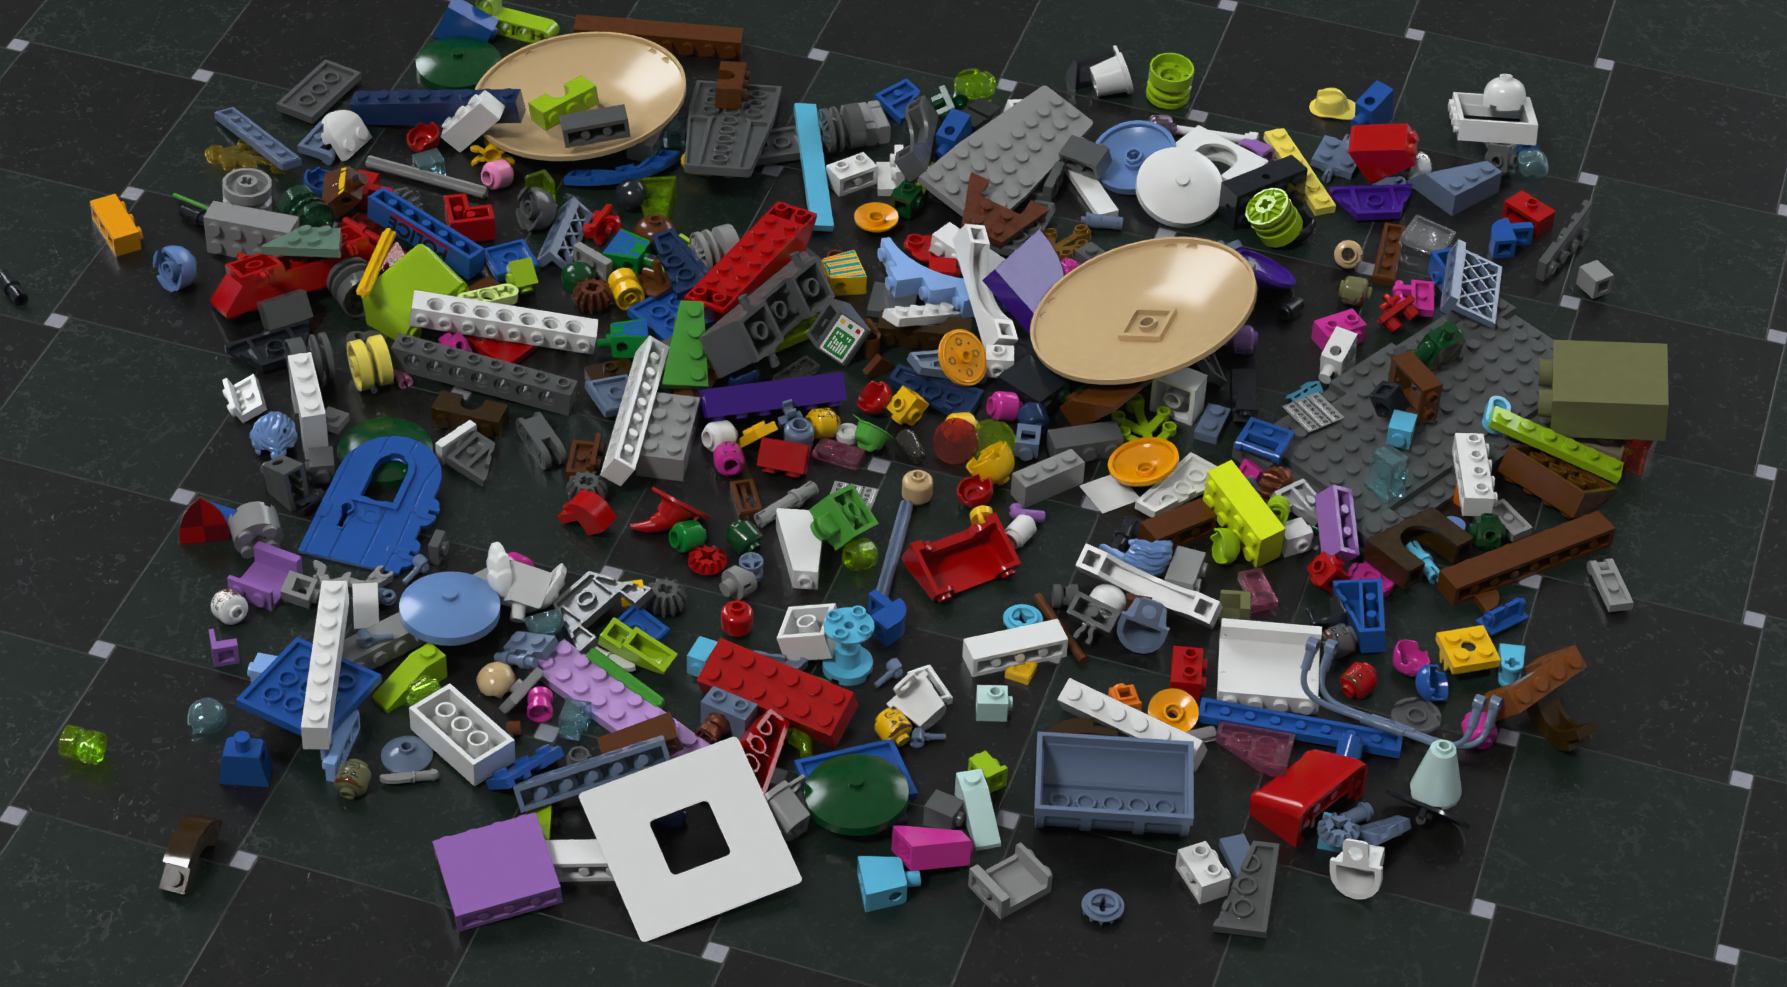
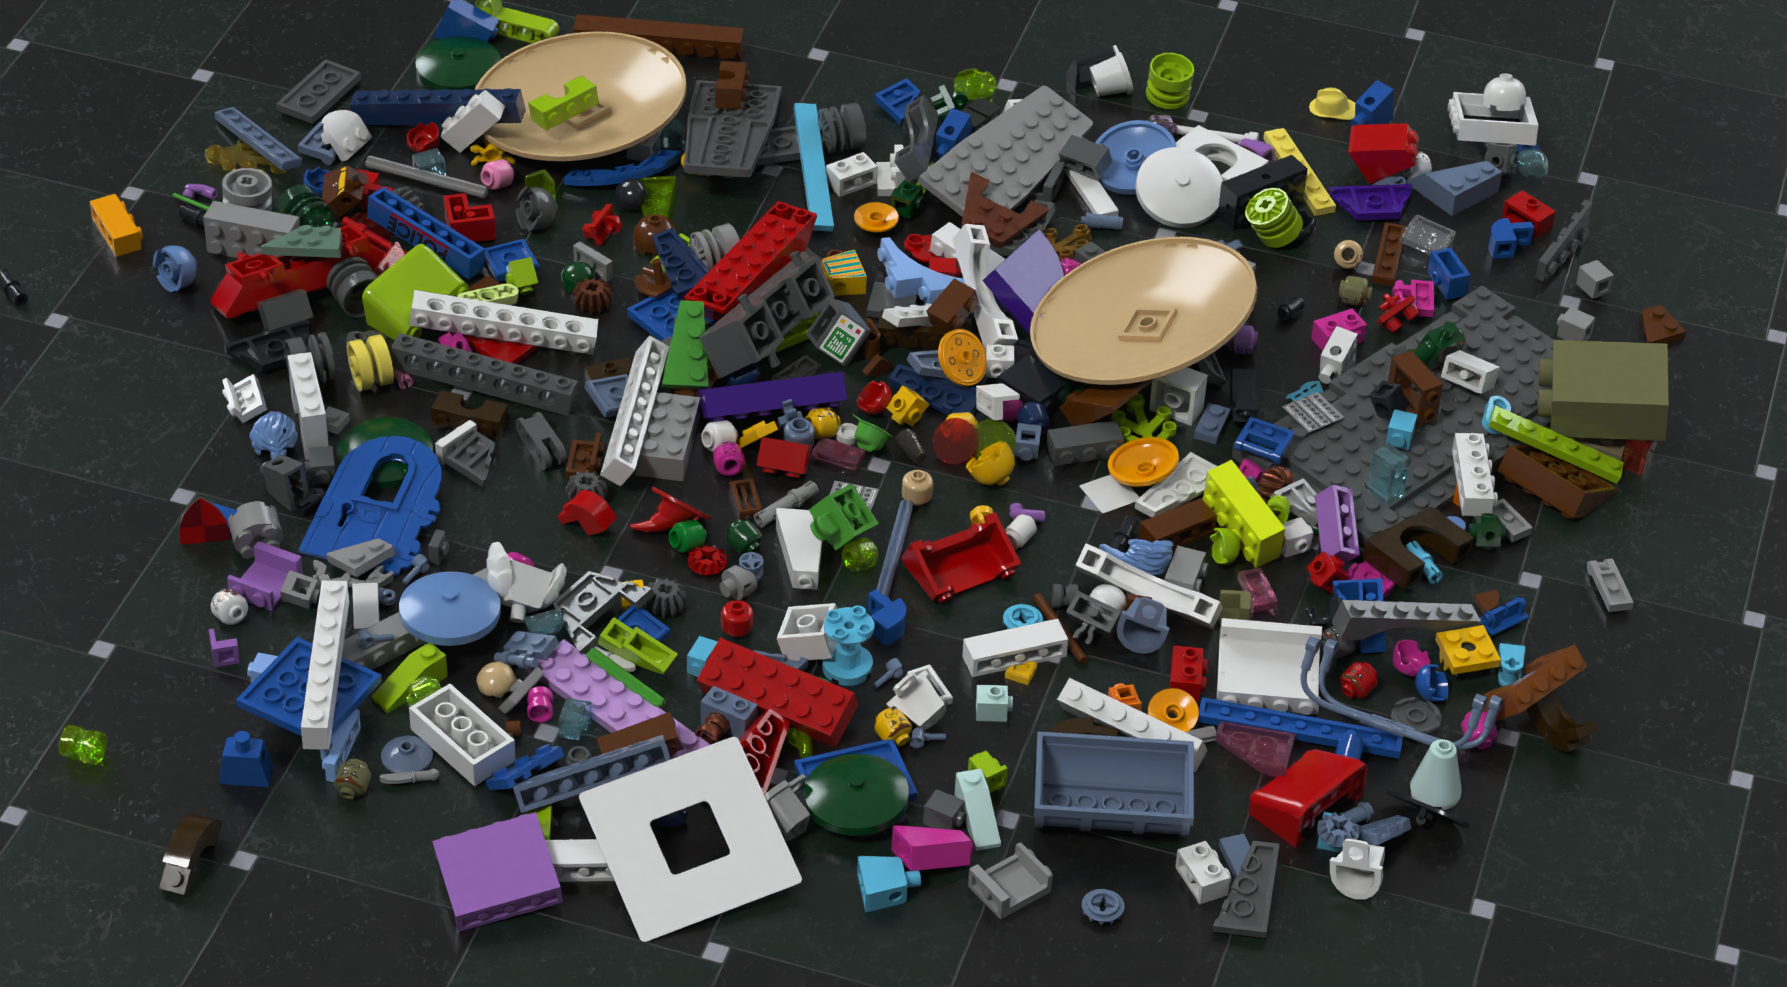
(200, 189): none -> medium lavender arm
(207, 715): clear light blue hair -> none
(361, 557): none -> light grey wing
(375, 263): yellow axle -> none
(562, 229): sand blue fence -> none
(595, 126): dark grey brick -> none
(624, 337): green torso -> none
(625, 288): yellow wheel -> none
(630, 252): green torso -> none
(877, 126): light grey brick -> none
(953, 306): none -> reddish brown brick
(974, 492): red hair -> none
(991, 397): none -> white panel
(1047, 478): light grey brick -> none
(1268, 272): dark purple dish -> none
(1334, 158): sand blue plate -> none
(1364, 618): none -> dark grey arch
(1456, 279): sand blue fence -> none
(1470, 372): none -> white brick
(1525, 557): reddish brown brick -> none
(1575, 325): none -> light grey brick
(1660, 326): none -> reddish brown wing

